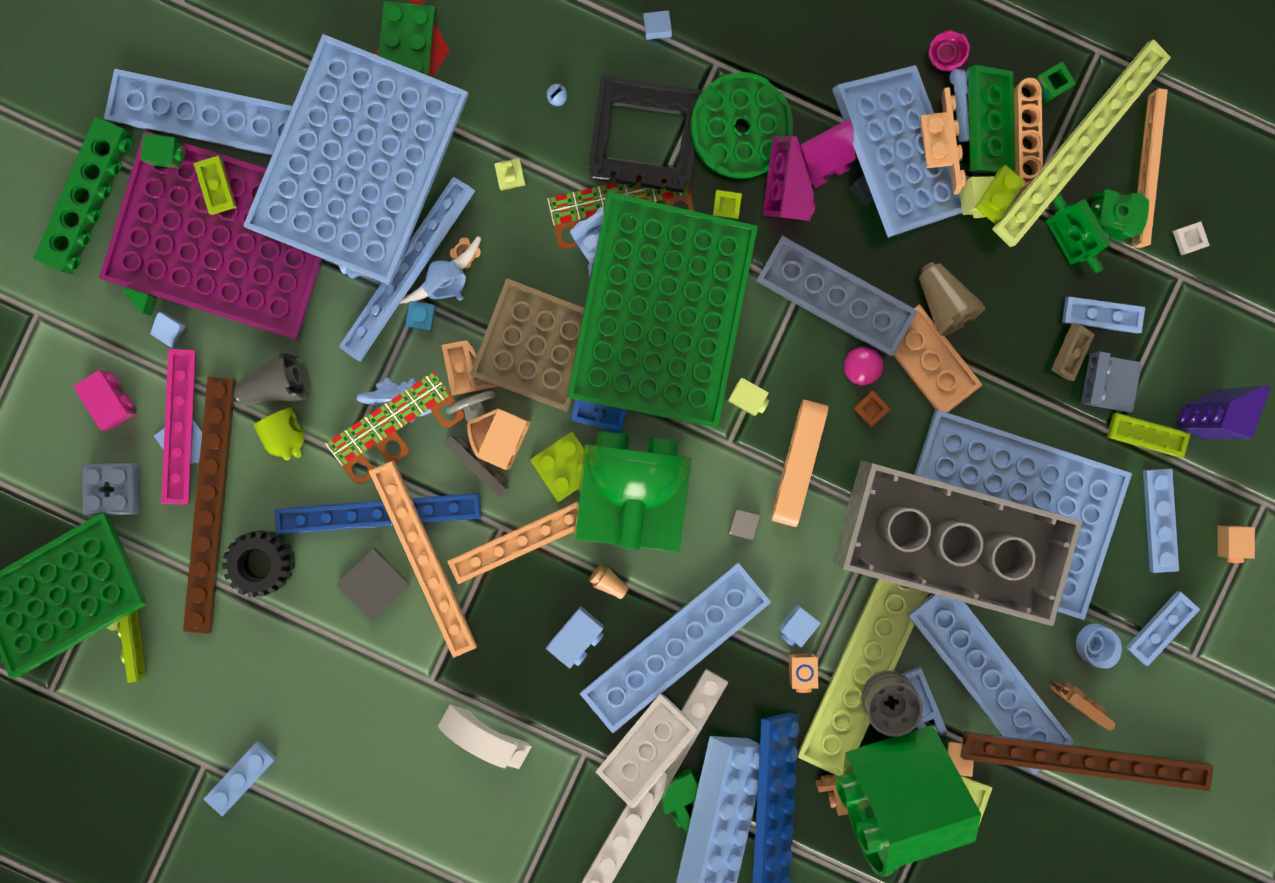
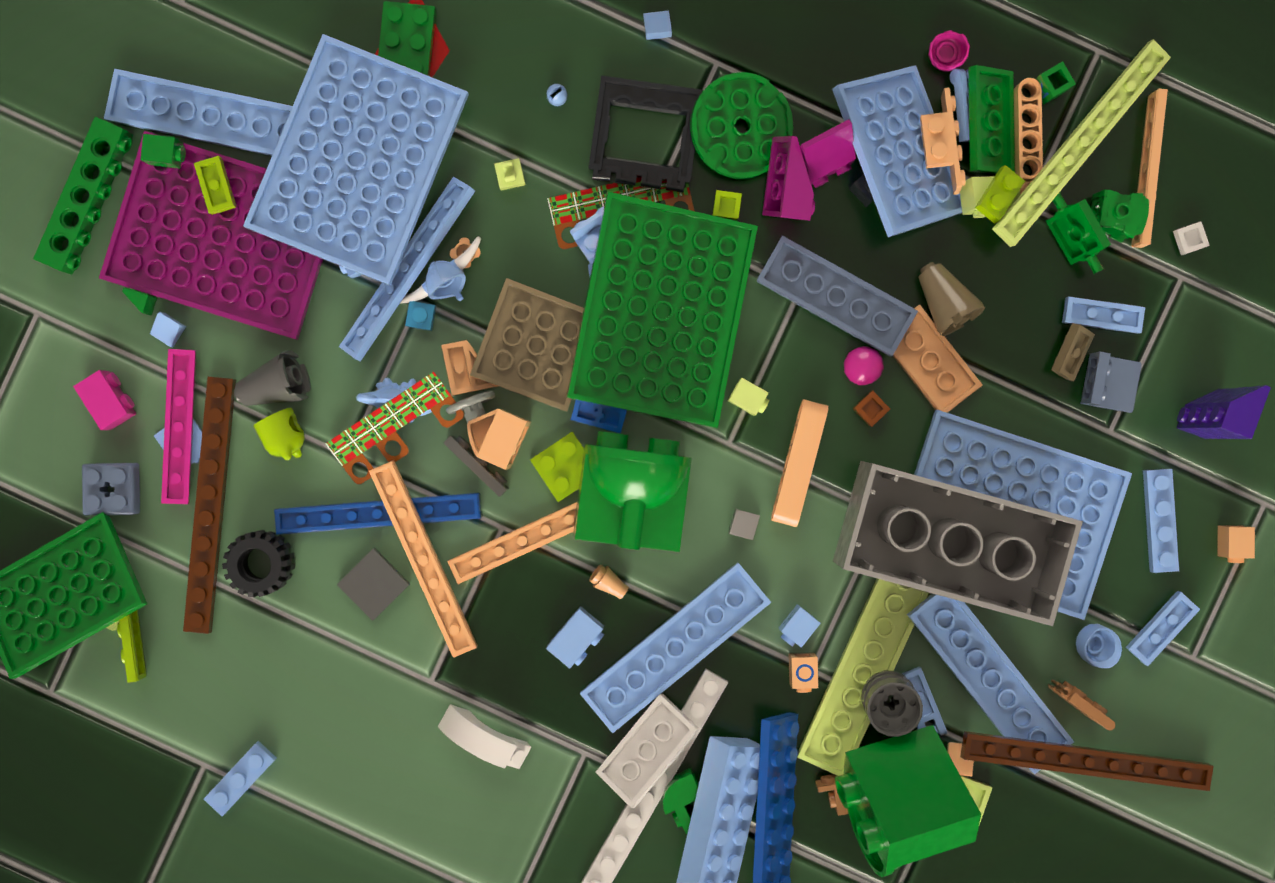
(1148, 435): lime plate -> none

